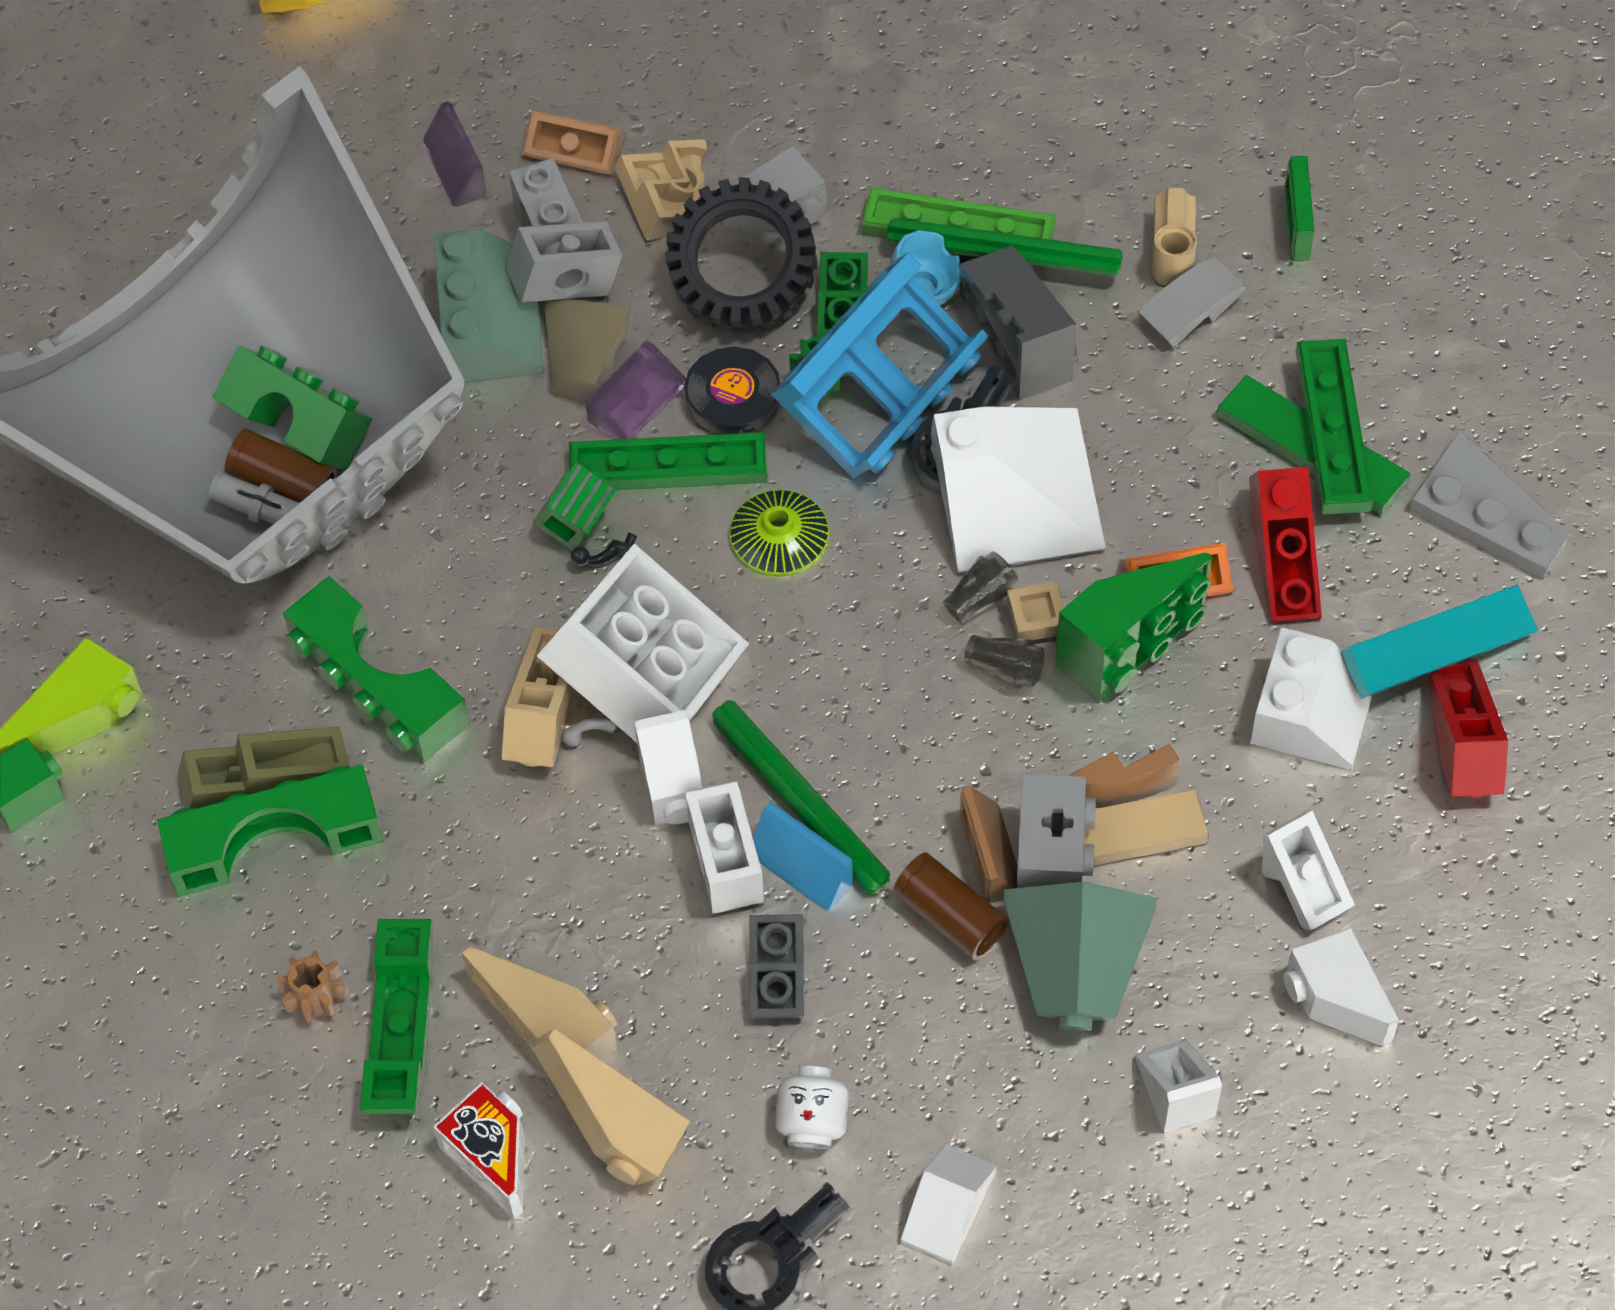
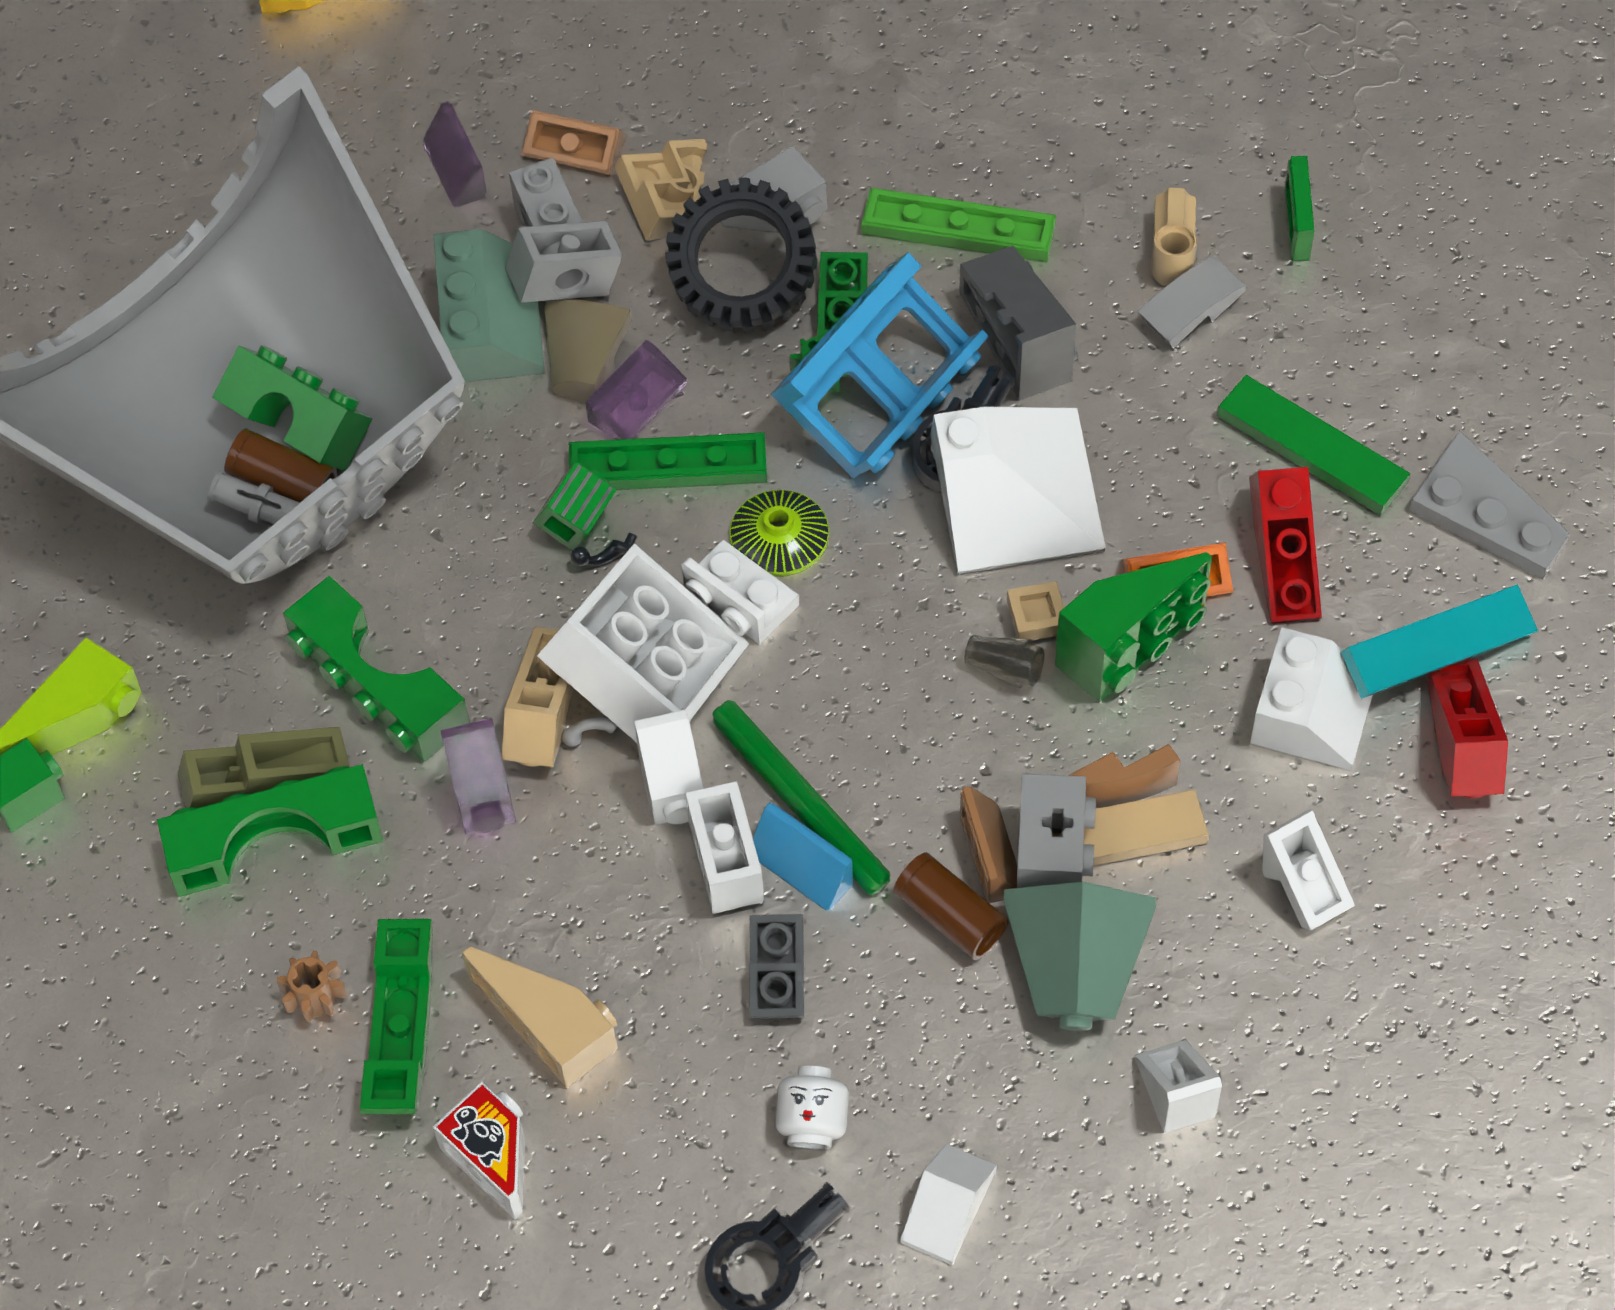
(478, 776): none -> clear purple slope
(613, 1113): tan slope -> none
(732, 390): black tile -> none
(740, 591): none -> white bracket
(939, 269): medium azure hair -> none
(981, 587): clear smoke cone -> none
(1032, 249): green axle -> none
(1333, 426): green tile -> none
(1341, 988): white slope -> none

